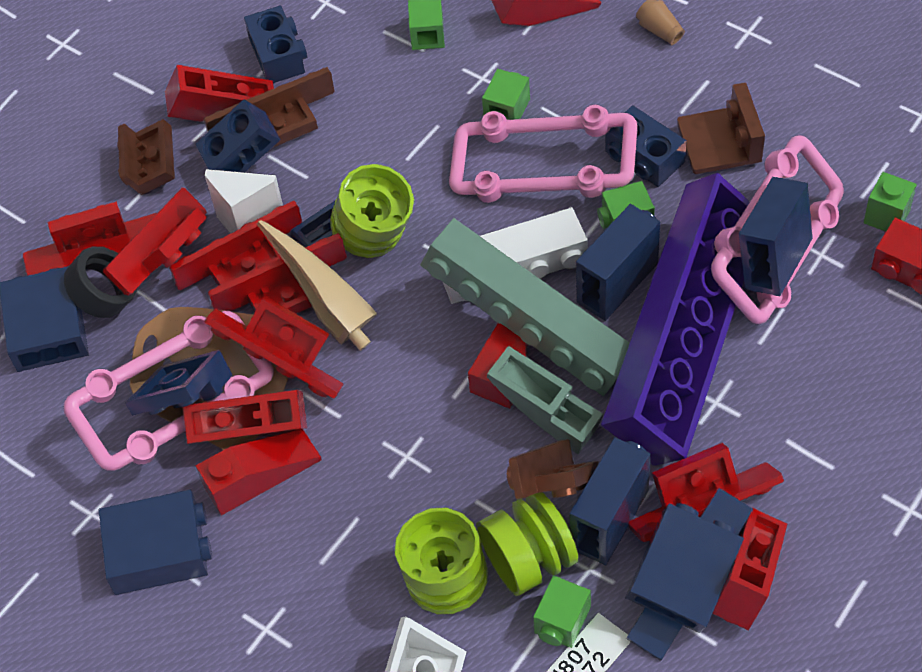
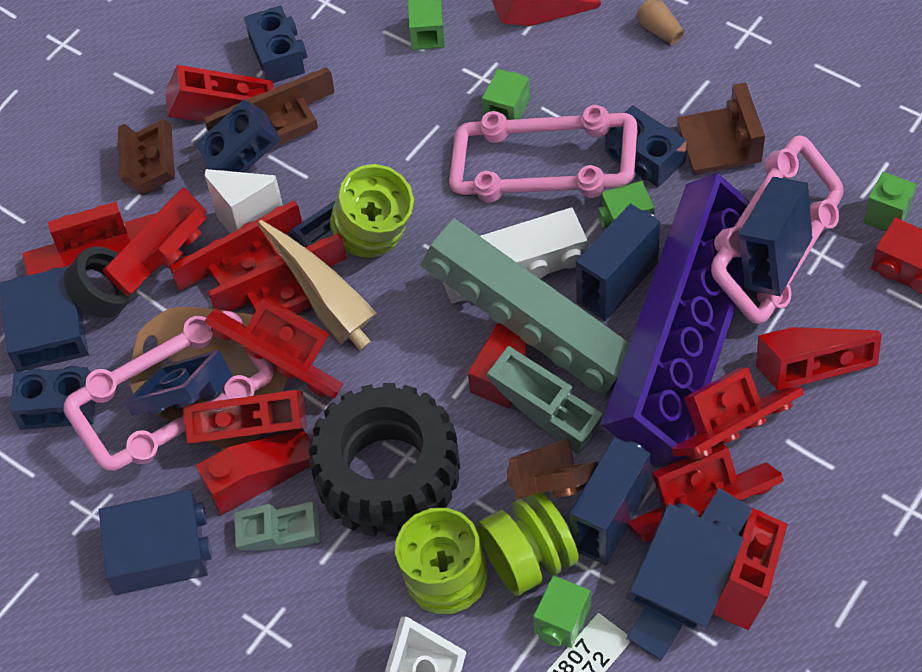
(53, 389): none -> dark blue brick
(275, 529): none -> sand green slope
(374, 417): none -> black tyre
(728, 407): none -> red bracket
(813, 354): none -> red slope

